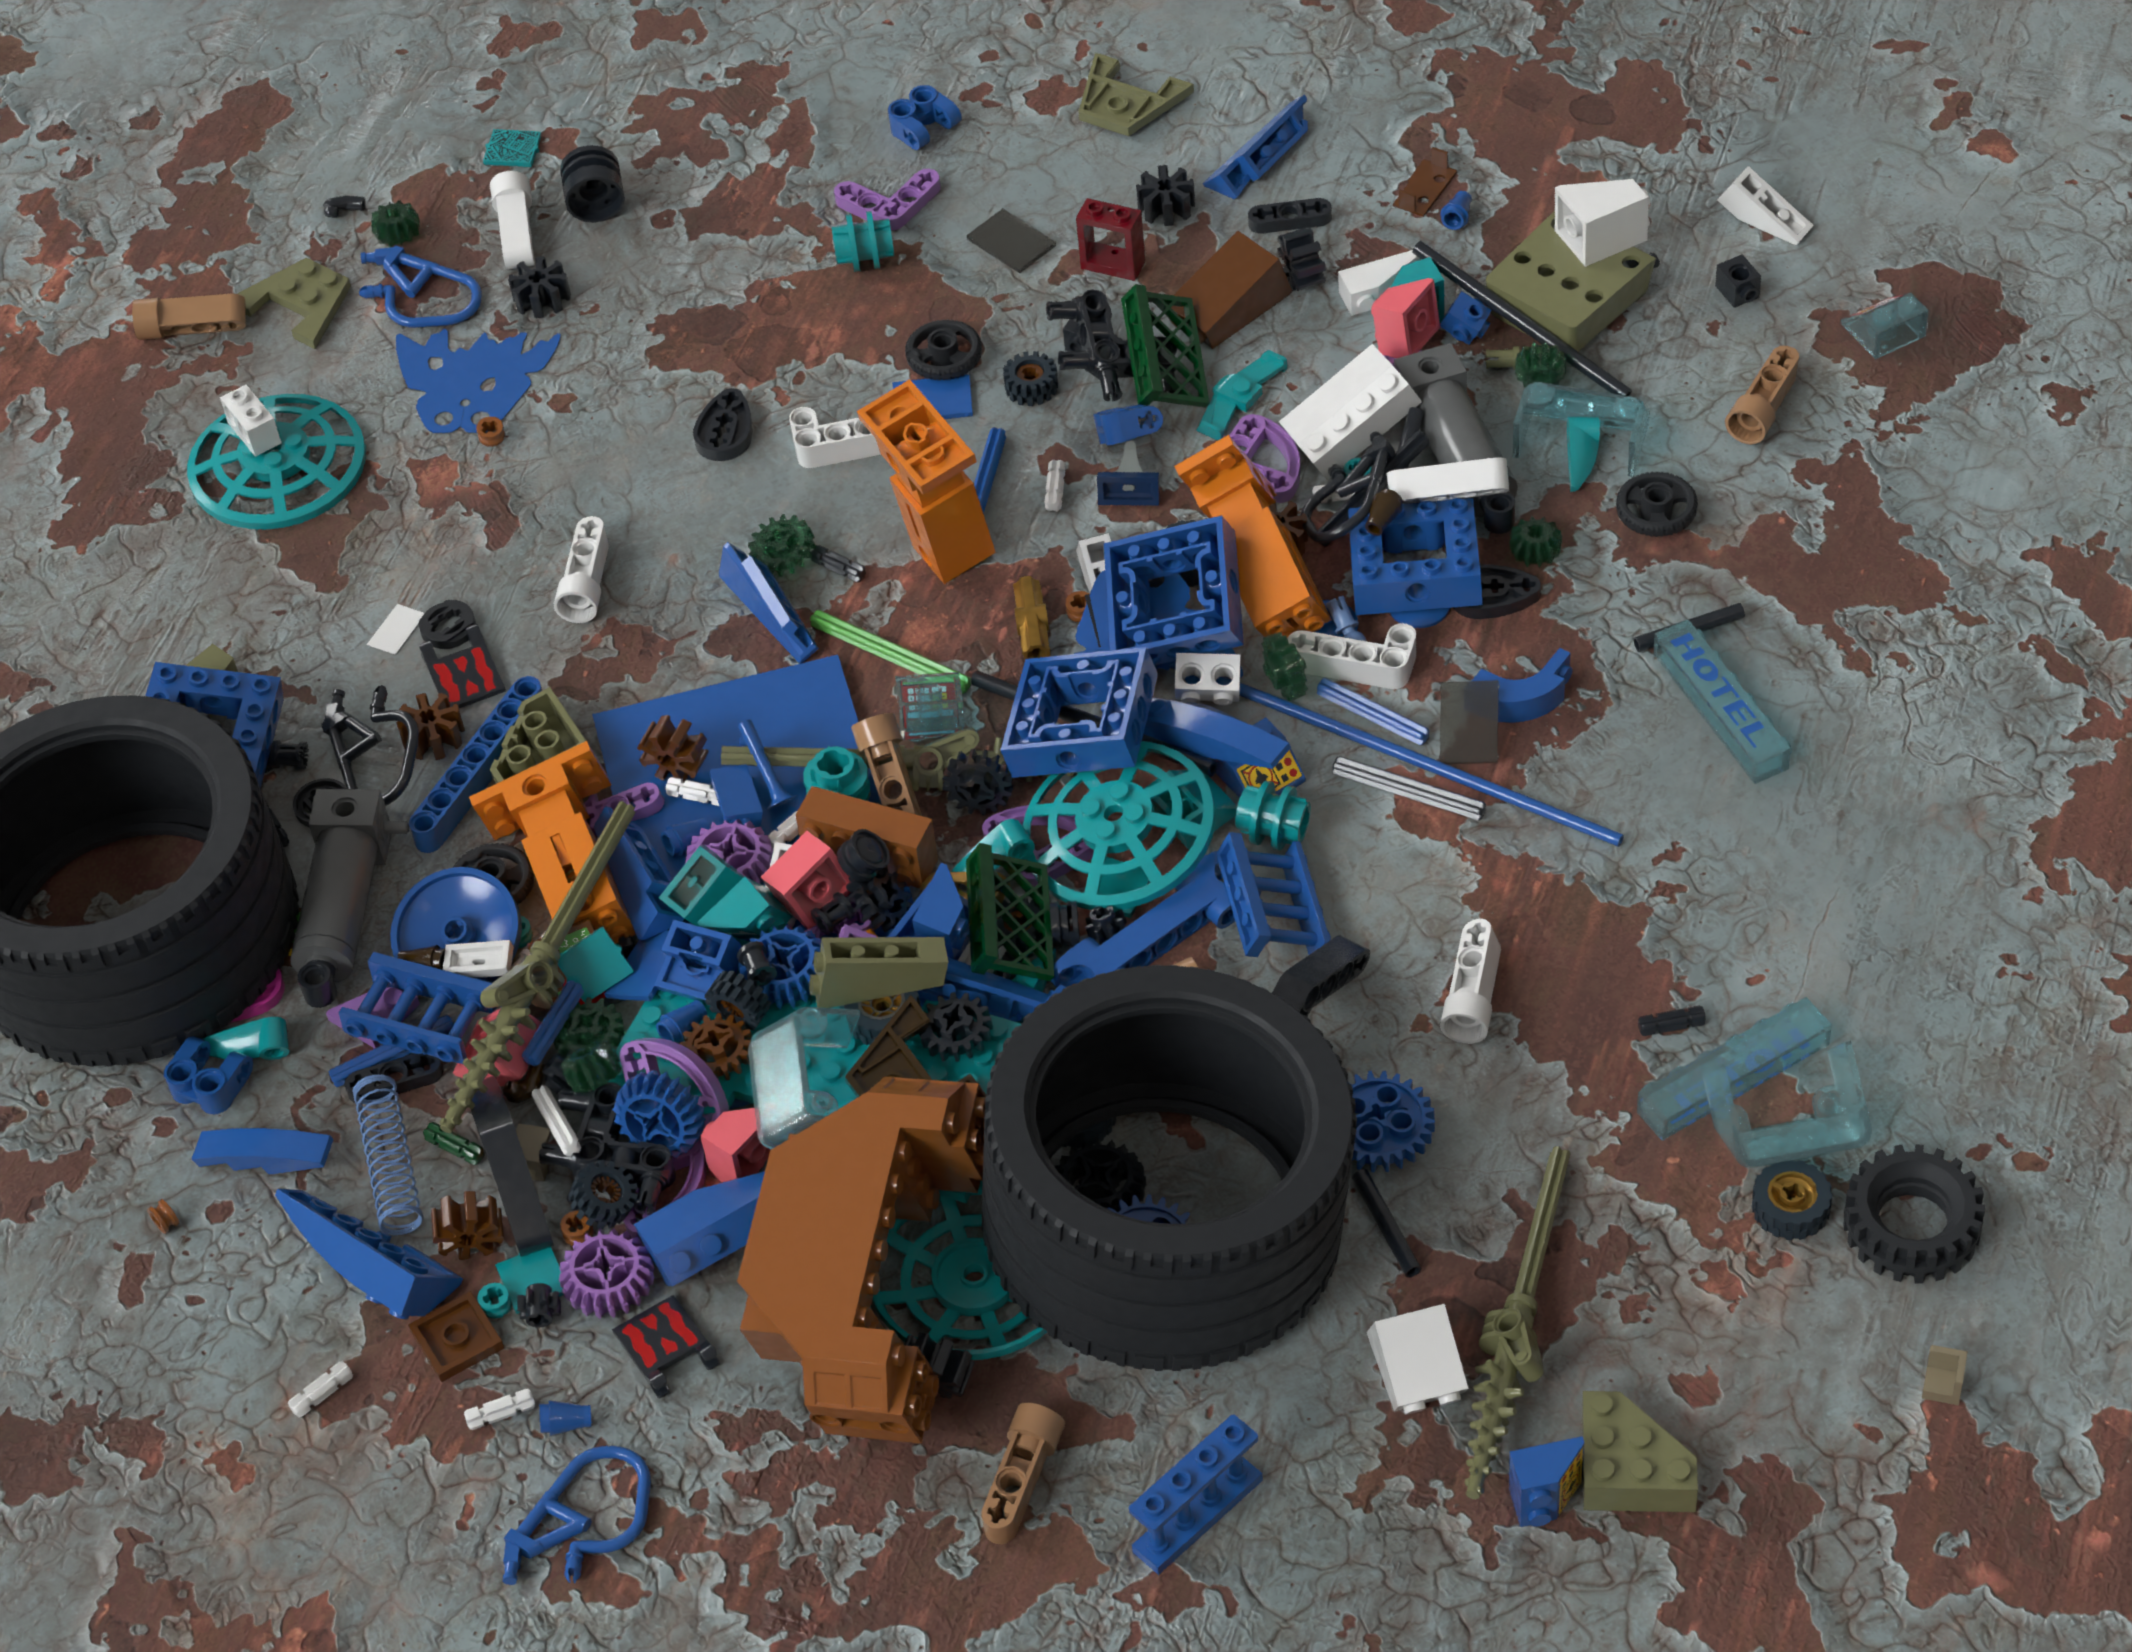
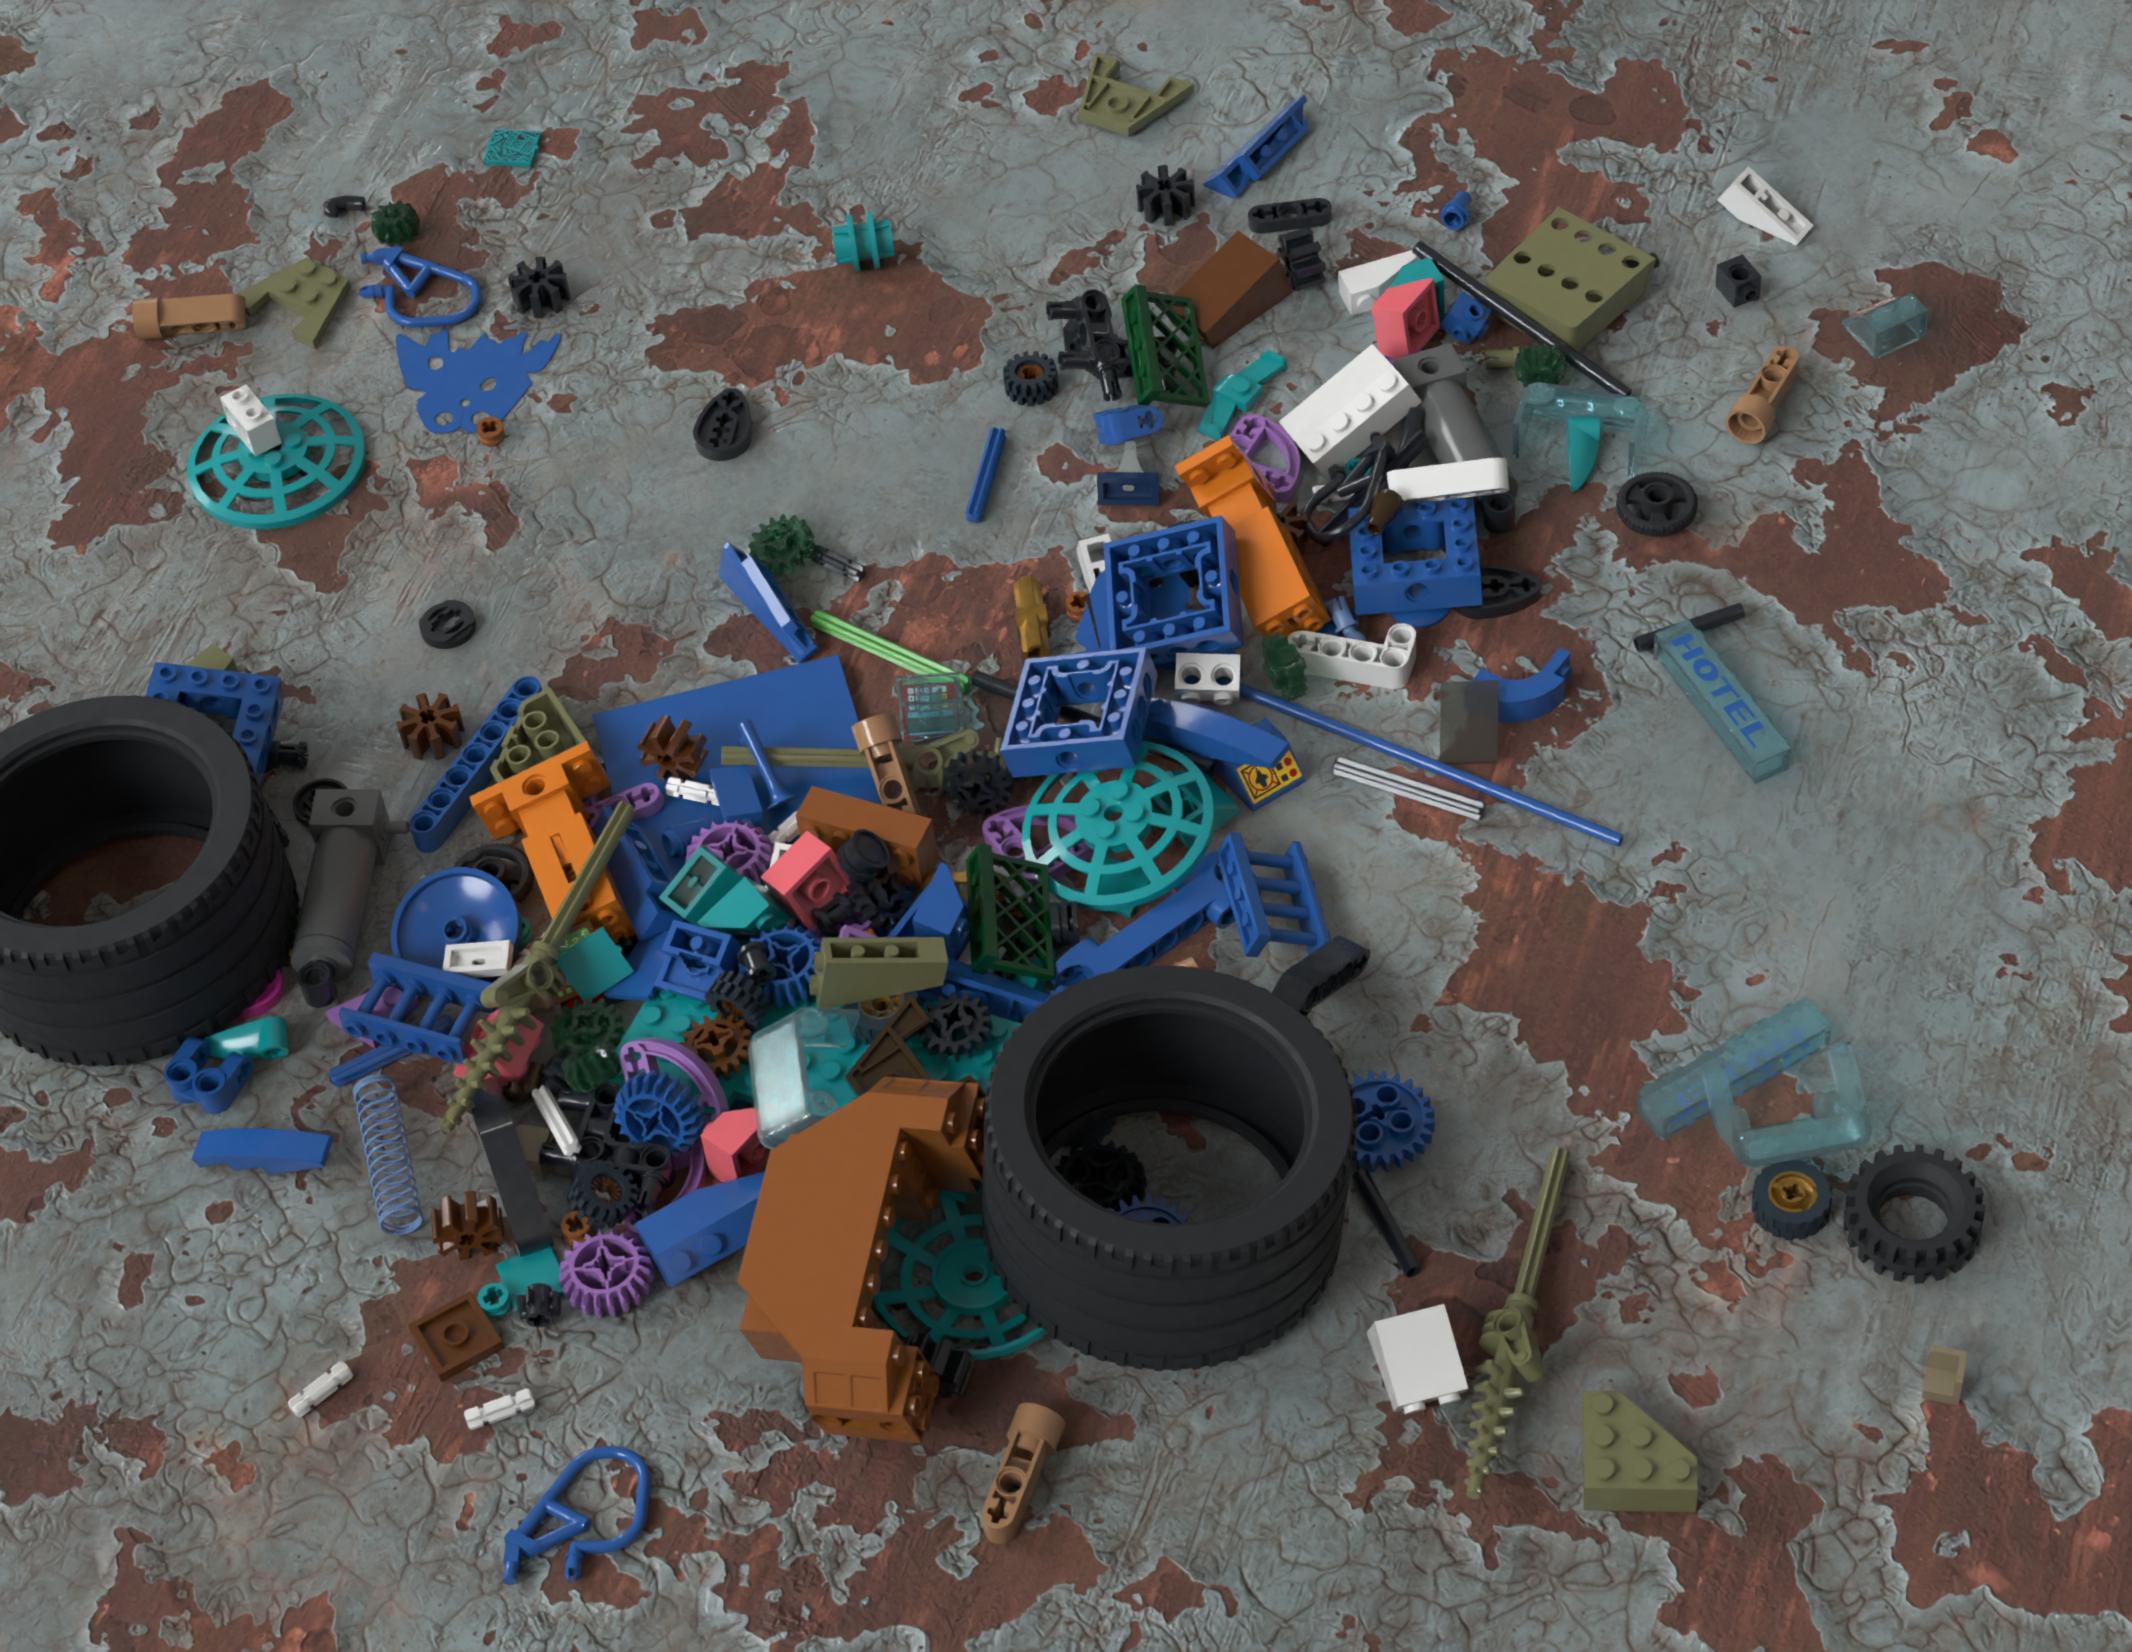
(163, 1216): dark orange bush -> none
(338, 720): black piece -> none
(388, 1274): blue wedge -> none
(395, 629): white sticker -> none
(406, 1083): black beam -> none
(430, 956): dark brown cone -> none
(454, 1144): dark green axle -> none
(464, 675): flag -> none
(511, 200): white beam -> none
(552, 1023): blue axle -> none
(563, 1417): blue cone -> none
(580, 588): white beam -> none
(592, 183): black wheel -> none
(661, 1339): black flag -> none
(677, 1021): blue cone -> none
(829, 442): white beam -> none
(838, 772): teal piece -> none
(853, 197): medium lavender beam -> none
(923, 108): blue piece -> none
(929, 480): orange brick -> none
(943, 350): black wheel -> none
(948, 397): blue piece -> none
(1006, 839): teal piece -> none
(1011, 240): clear smoke piece -> none
(1054, 485): white axle -> none
(1104, 923): black gear -> none
(1106, 258): dark red window -> none
(1195, 1494): blue fence -> none
(1272, 815): teal piece -> none
(1373, 711): axle -> none
(1422, 183): reddish brown piece -> none
(1469, 1005): white beam -> none
(1535, 541): clear green gear -> none
(1545, 1479): blue slope -> none
(1601, 217): white slope -> none
(1671, 1020): black axle -> none

